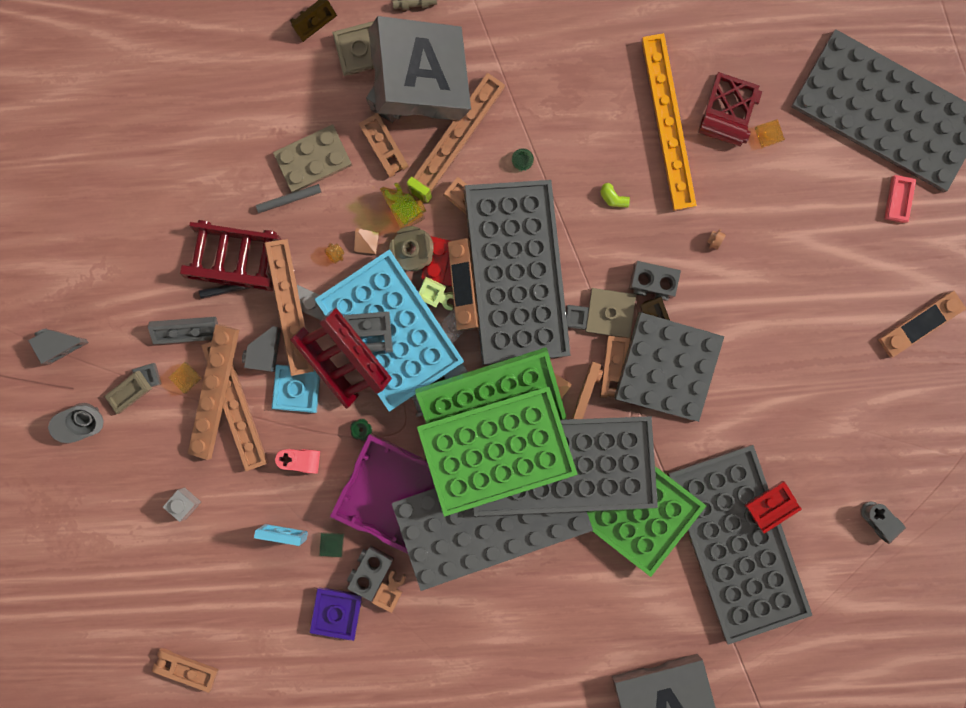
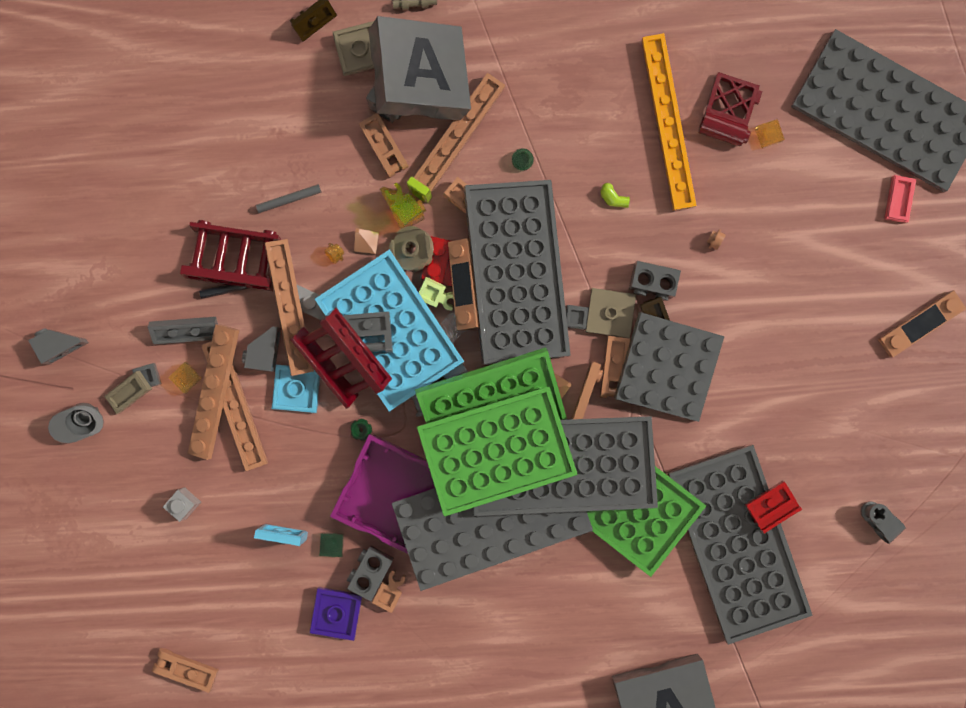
(302, 460): coral piece -> none
(312, 158): dark tan plate -> none

